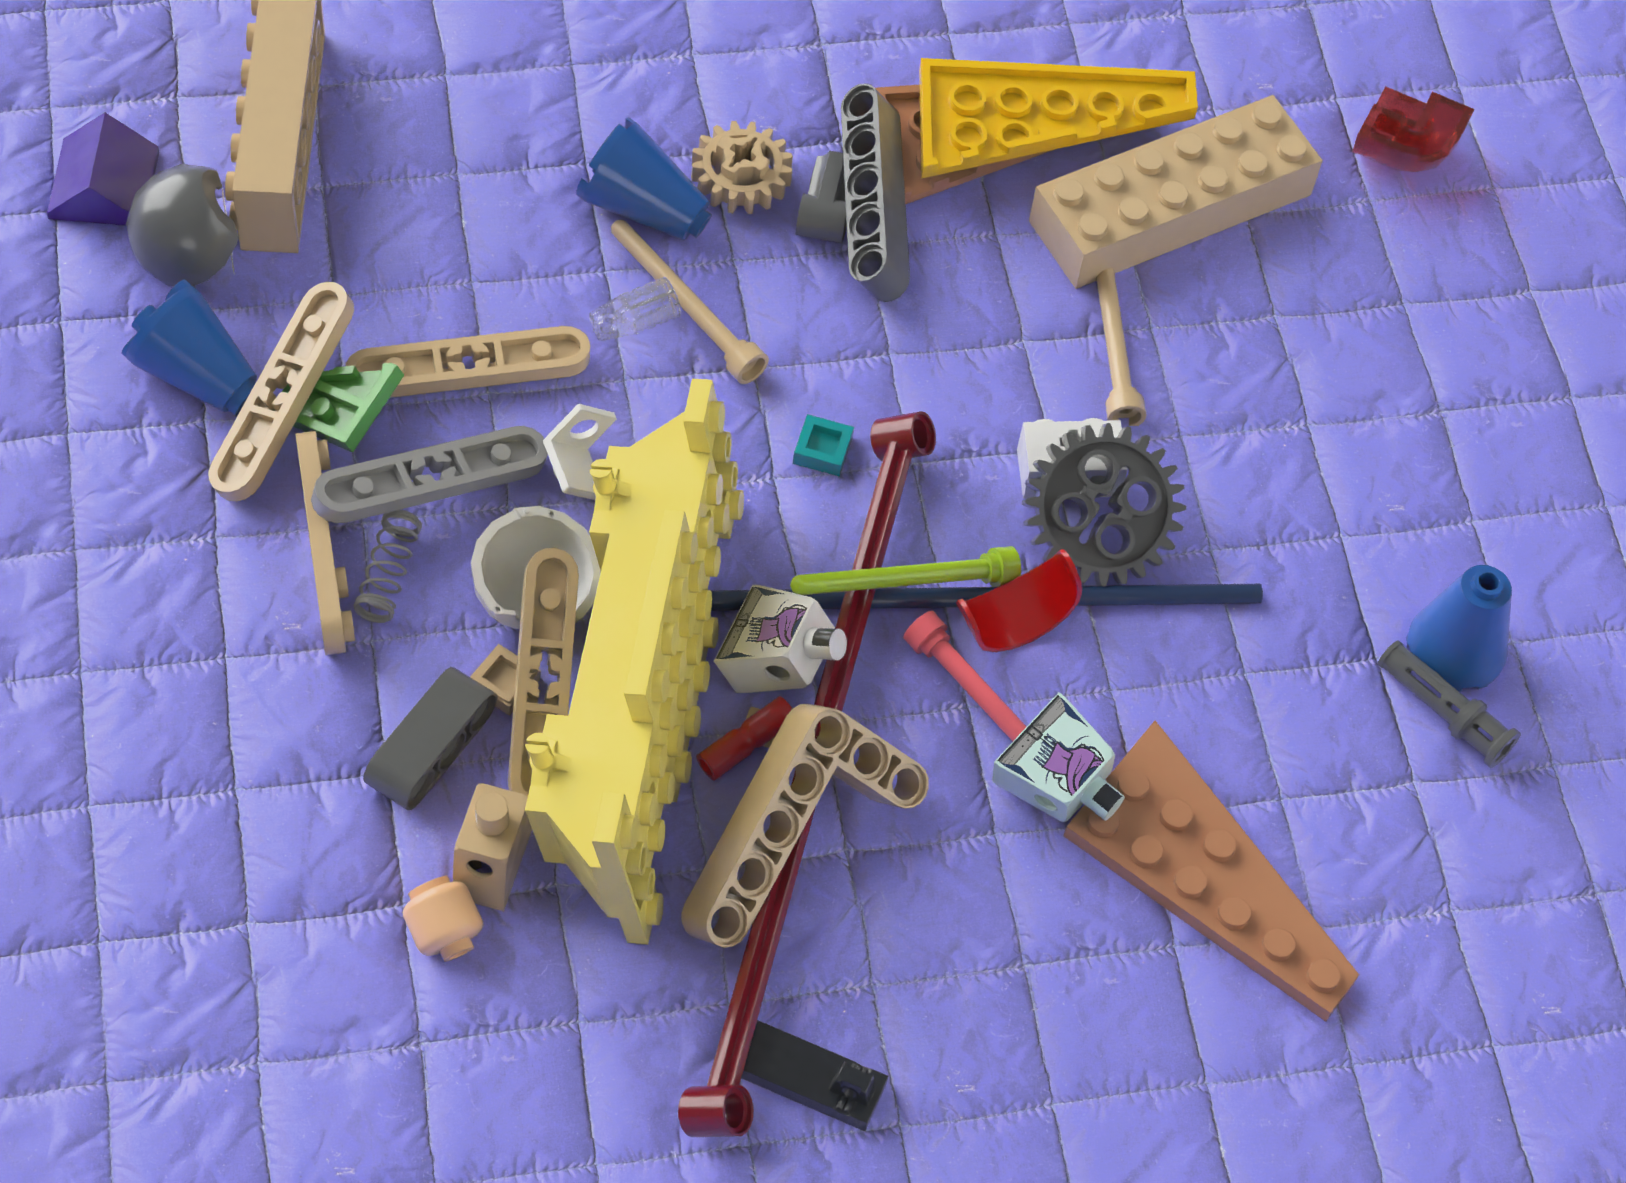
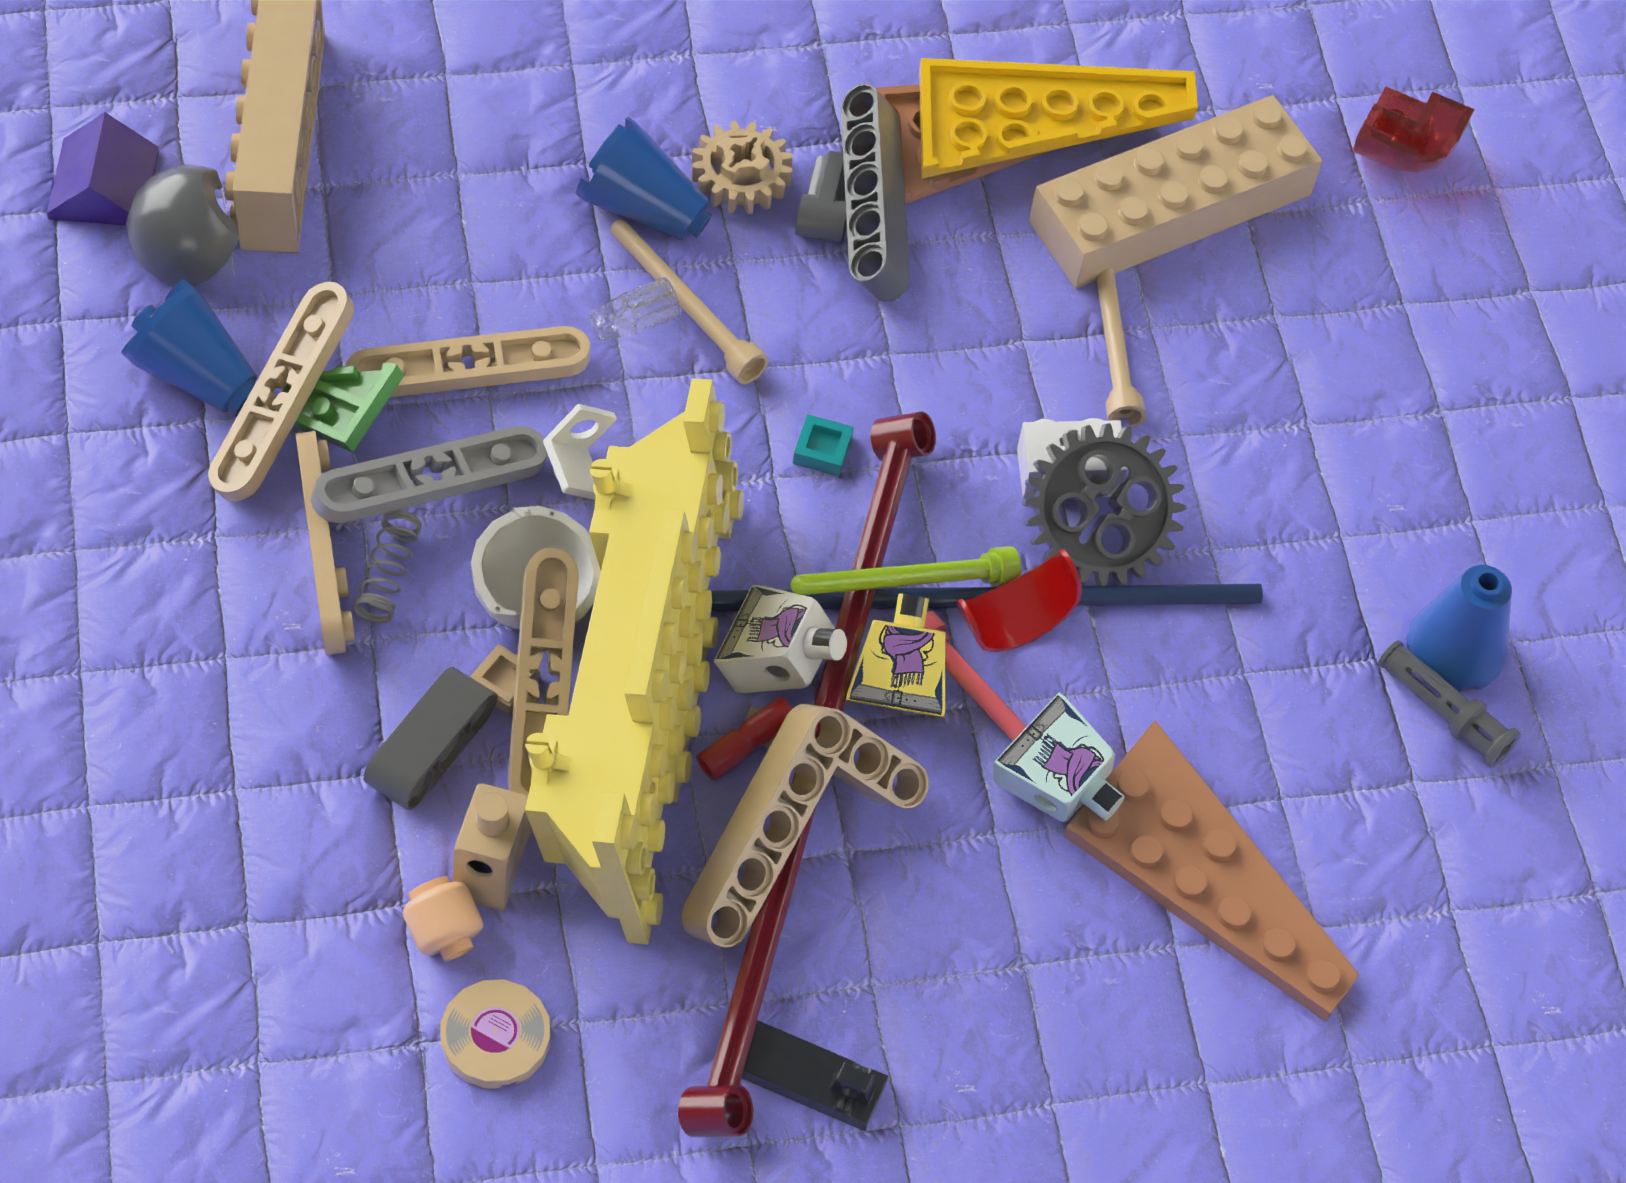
(495, 1033): none -> tan tile
(902, 663): none -> torso

